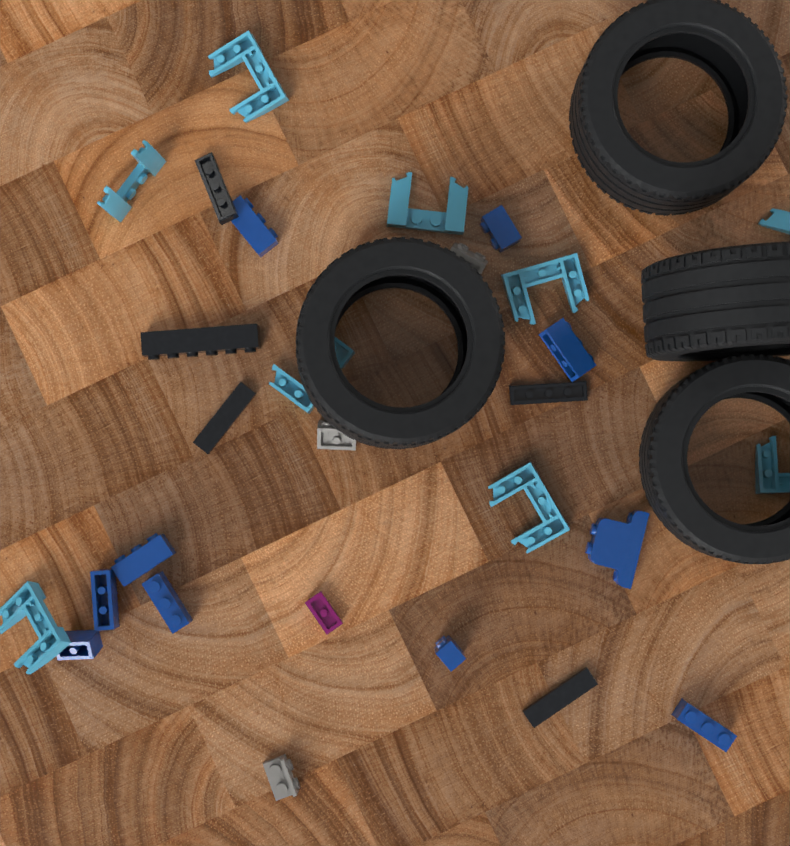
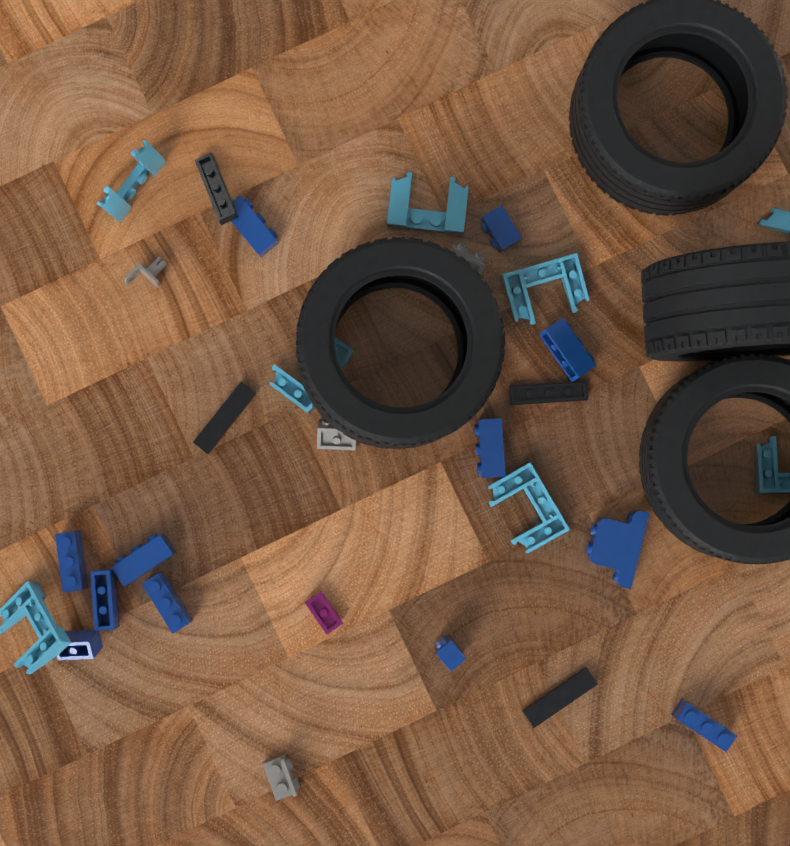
(71, 561): none -> blue brick
(149, 272): none -> light grey bracket
(200, 340): black brick -> none
(247, 50): medium azure wedge -> none
(490, 448): none -> blue brick

